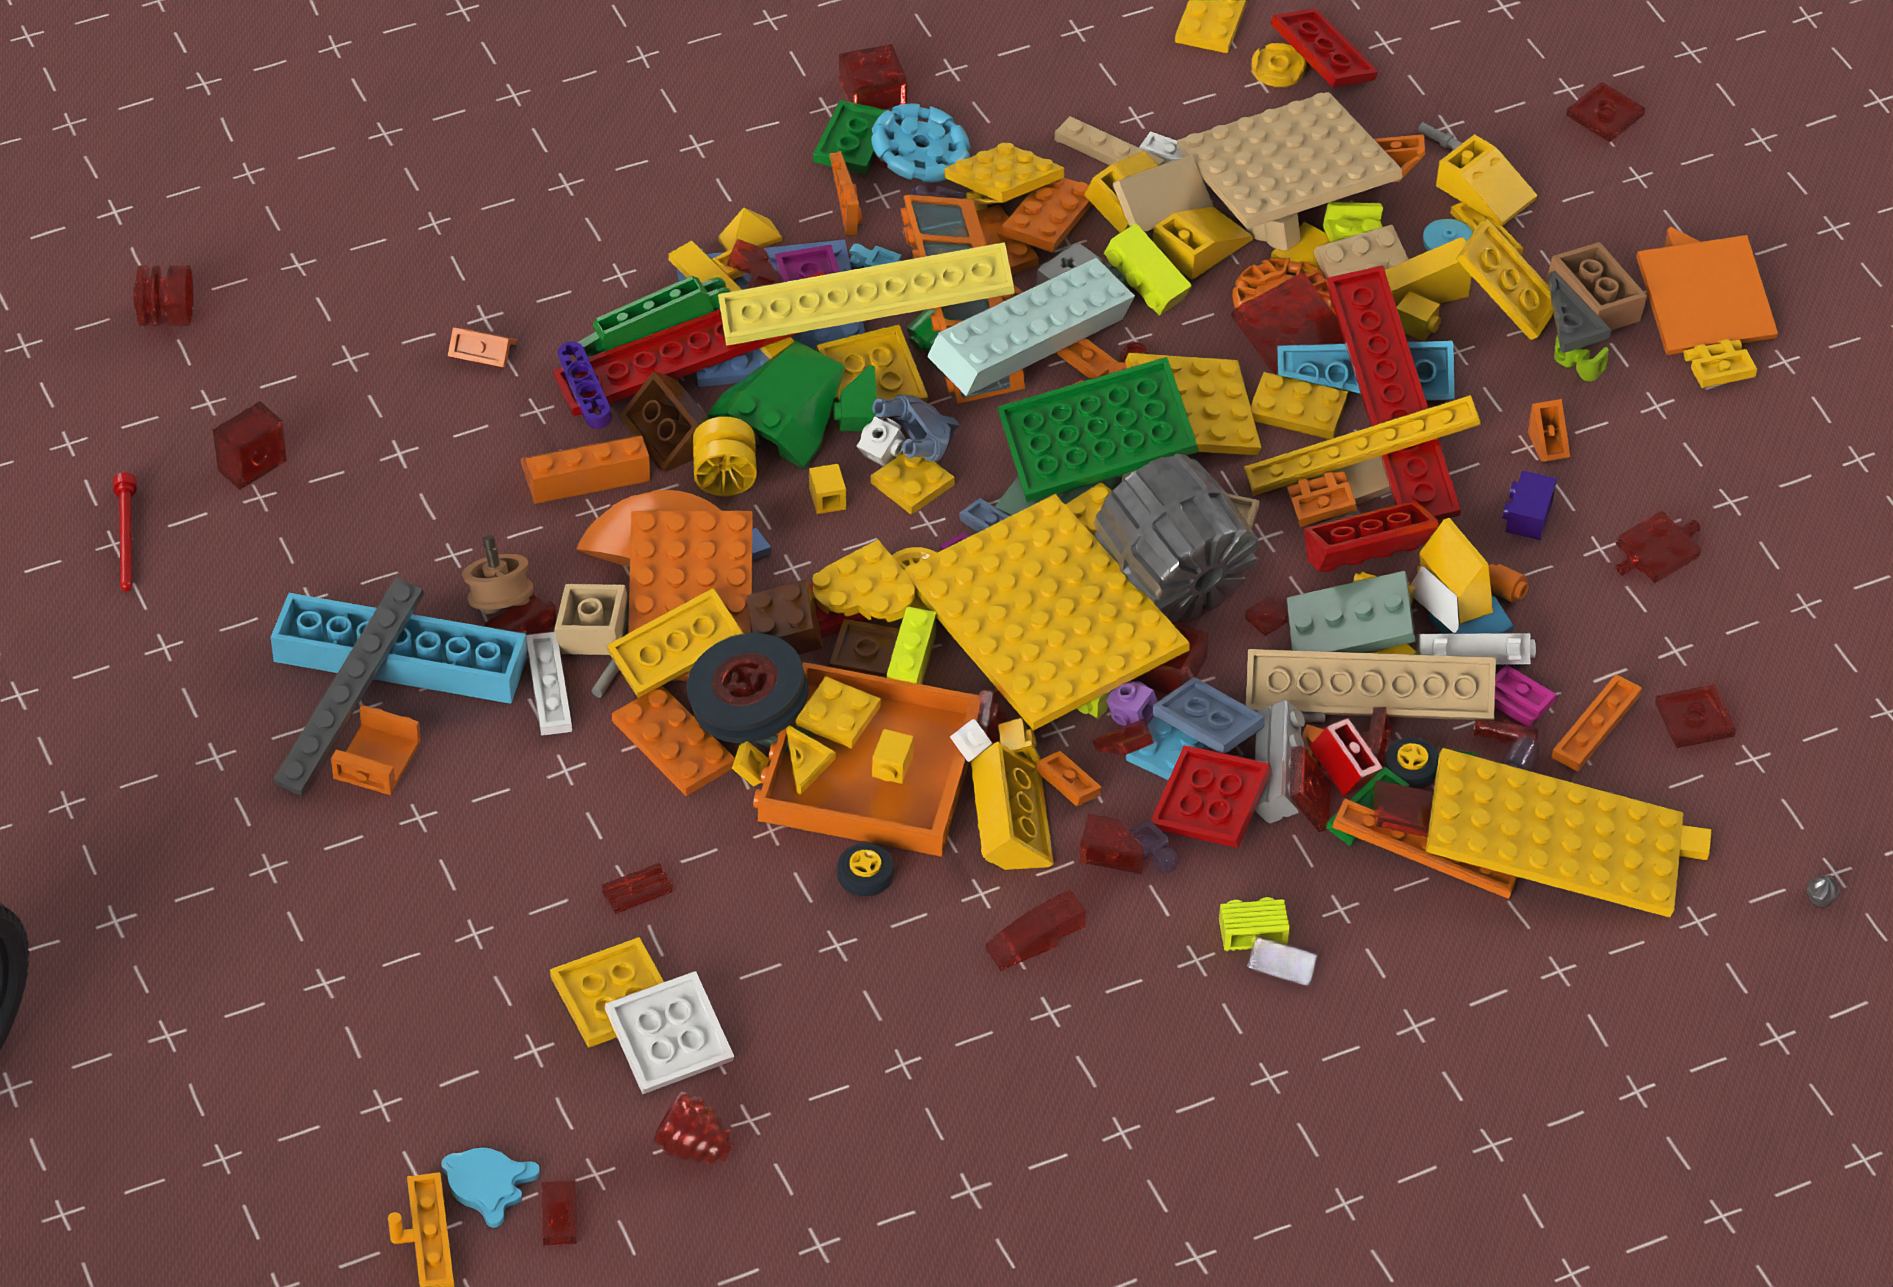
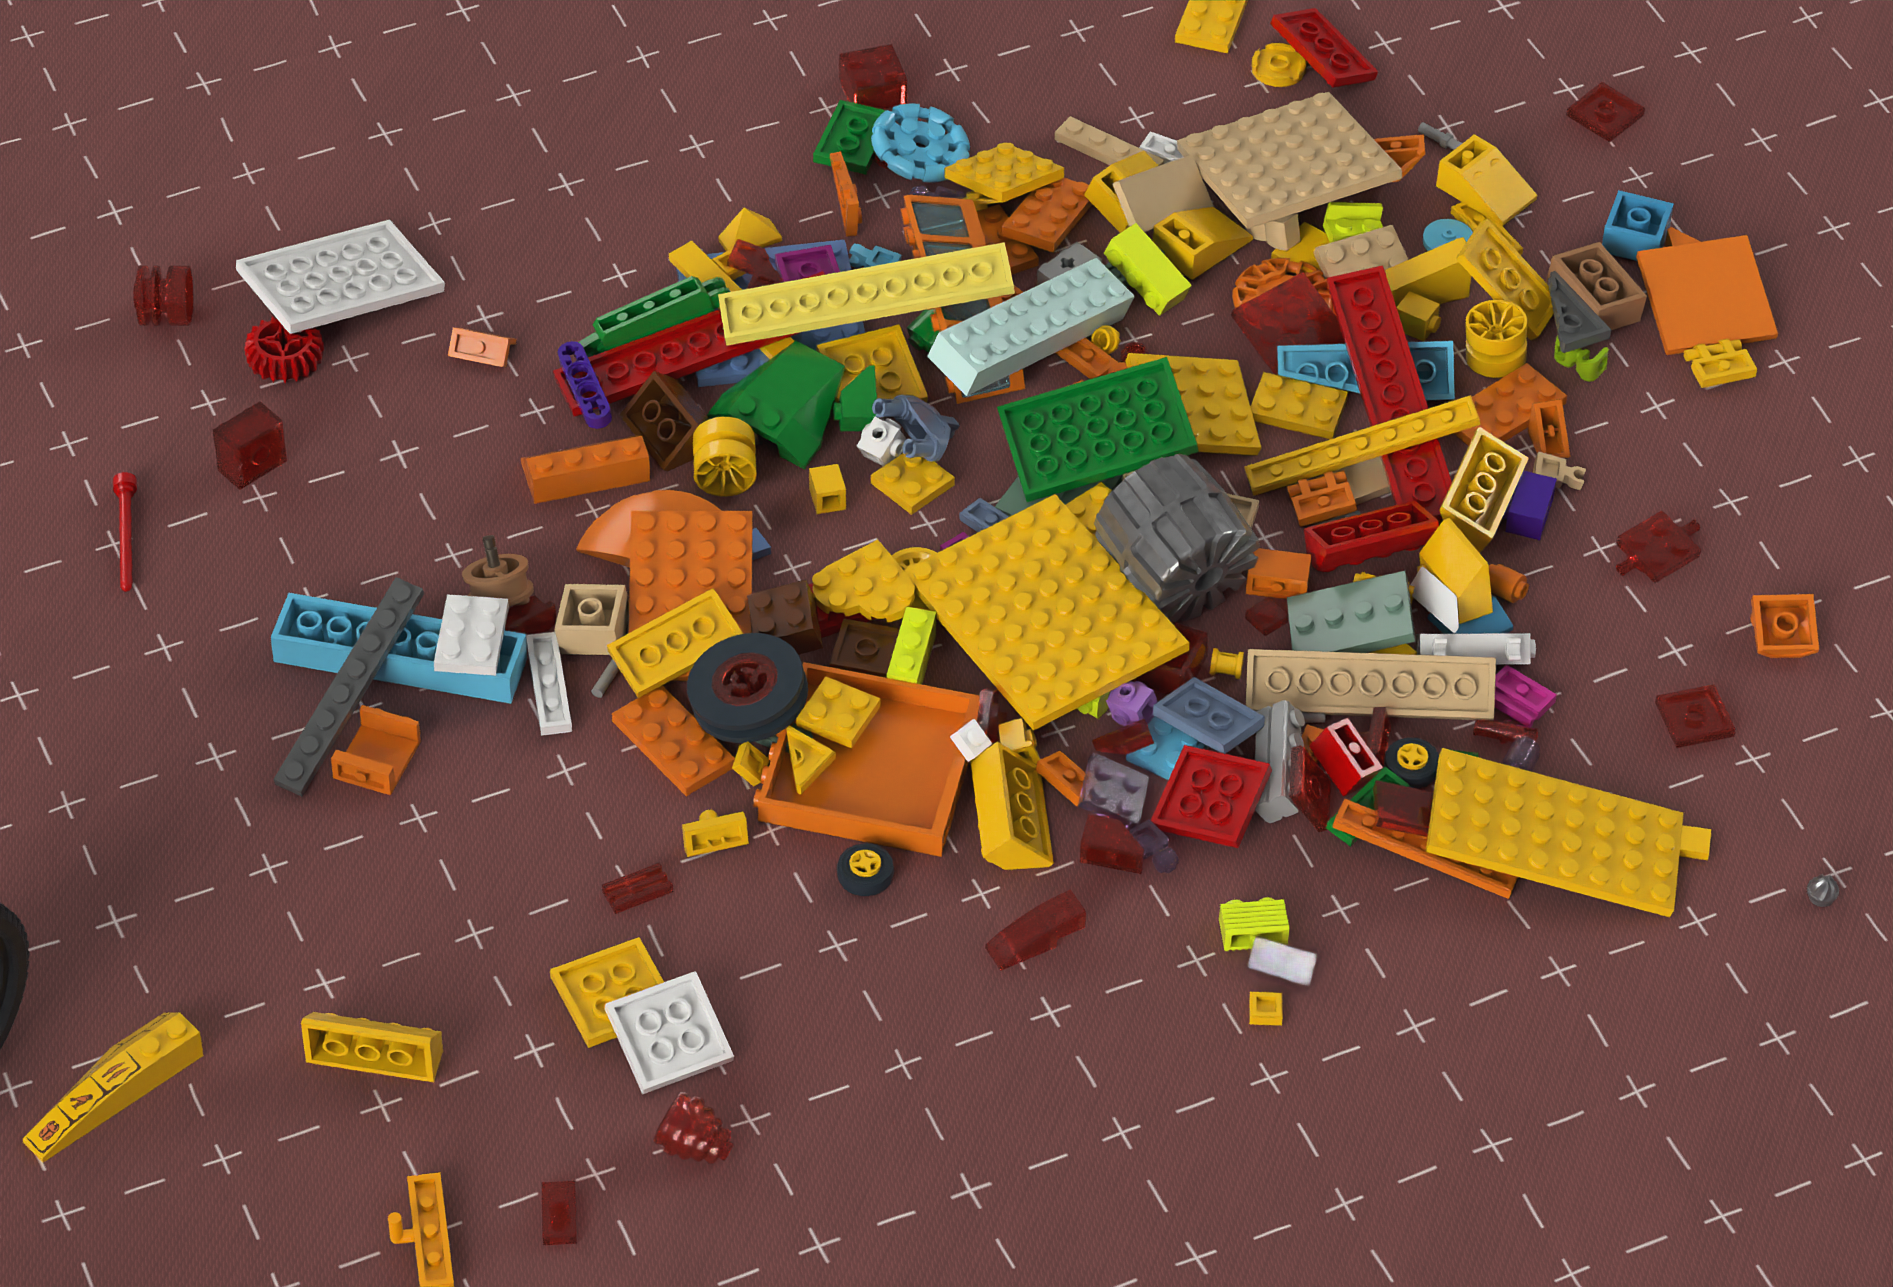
(117, 1081): none -> yellow wedge
(268, 357): none -> red gear
(339, 276): none -> white plate
(371, 1046): none -> yellow slope
(471, 635): none -> white plate
(487, 1181): medium azure tile -> none
(714, 833): none -> yellow tile
(892, 756): yellow brick -> none
(1106, 338): none -> yellow plate
(1113, 790): none -> clear purple plate
(1226, 663): none -> yellow bush
(1265, 1008): none -> yellow tile
(1278, 574): none -> orange panel
(1483, 487): none -> yellow slope
(1496, 338): none -> yellow wheel
(1507, 403): none -> orange plate
(1556, 467): none -> tan plate
(1596, 723): orange plate -> none
(1636, 225): none -> dark azure brick
(1785, 625): none -> orange slope

